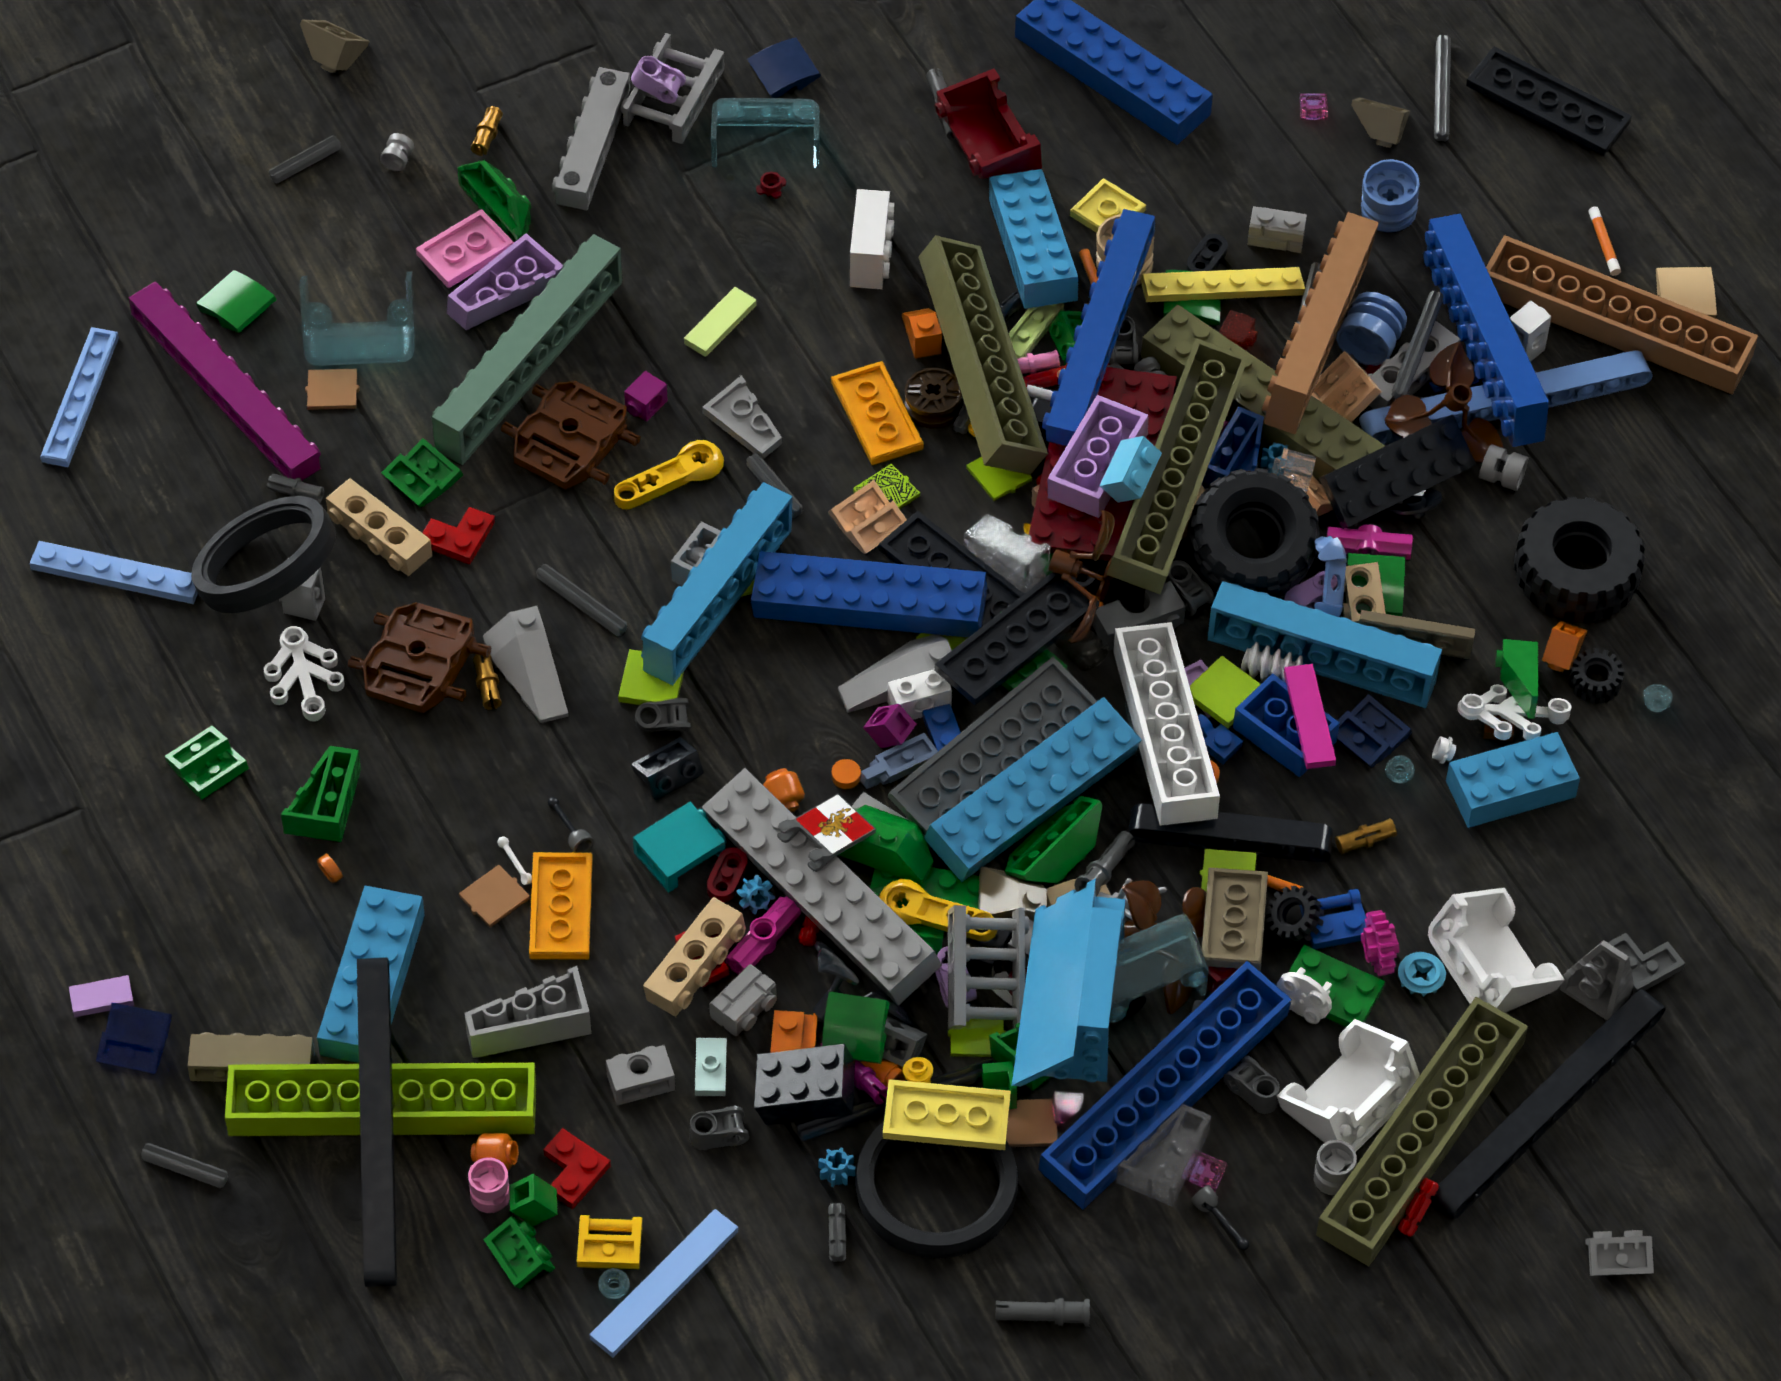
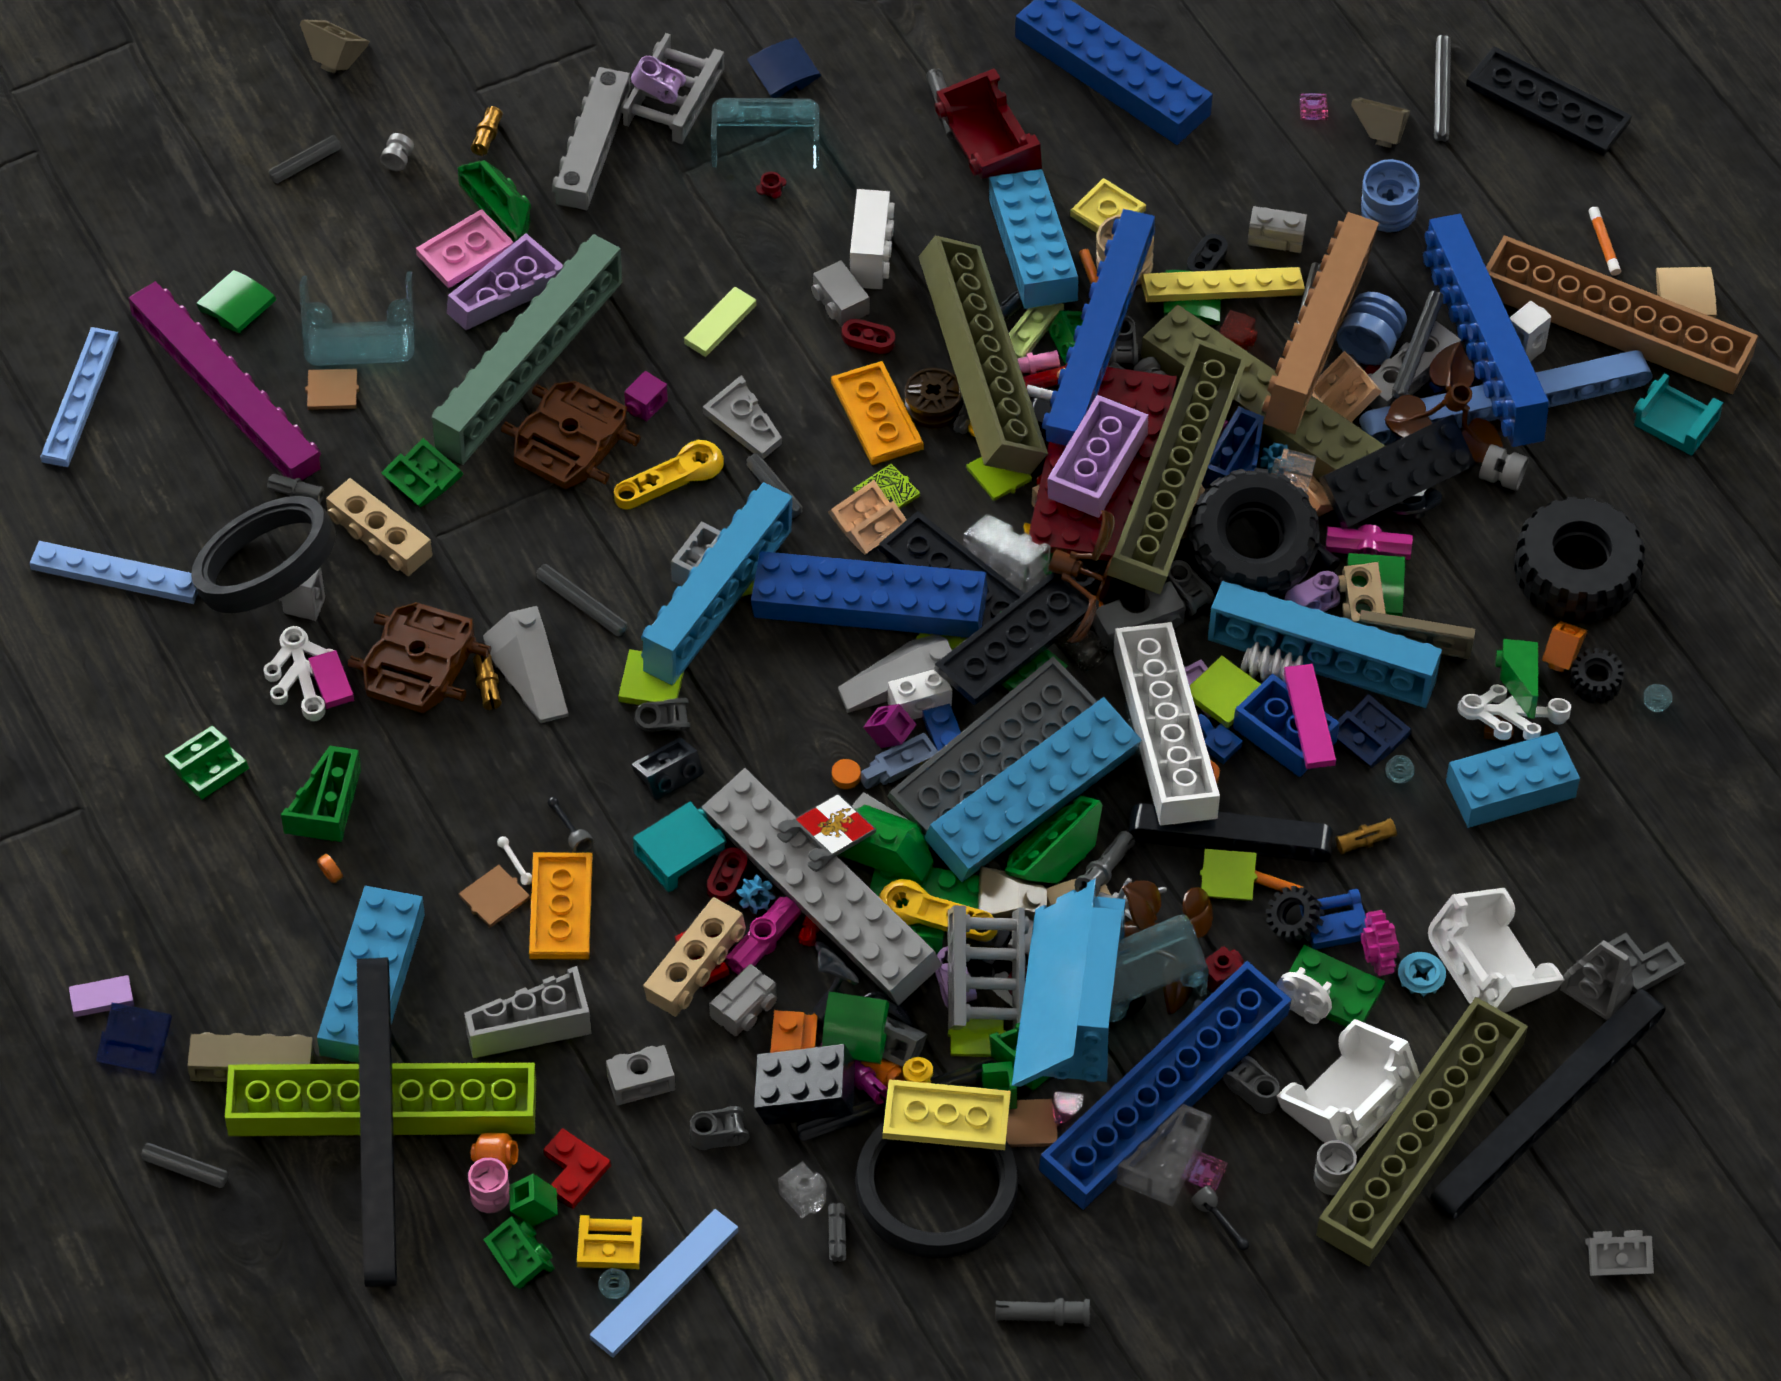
(331, 679): none -> dark pink tile
(465, 540): red plate -> none
(710, 1067): light aqua plate -> none
(785, 787): orange head -> none
(803, 1190): none -> clear brick
(838, 1159): dark azure gear -> none
(840, 293): none -> light grey brick
(868, 335): none -> dark red plate
(923, 332): orange slope -> none
(1130, 469): medium azure brick -> none
(1234, 917): dark tan tile -> none
(1333, 553): medium blue piece -> none
(1418, 1207): red axle -> none
(1444, 749): white plate -> none
(1676, 416): none -> teal panel

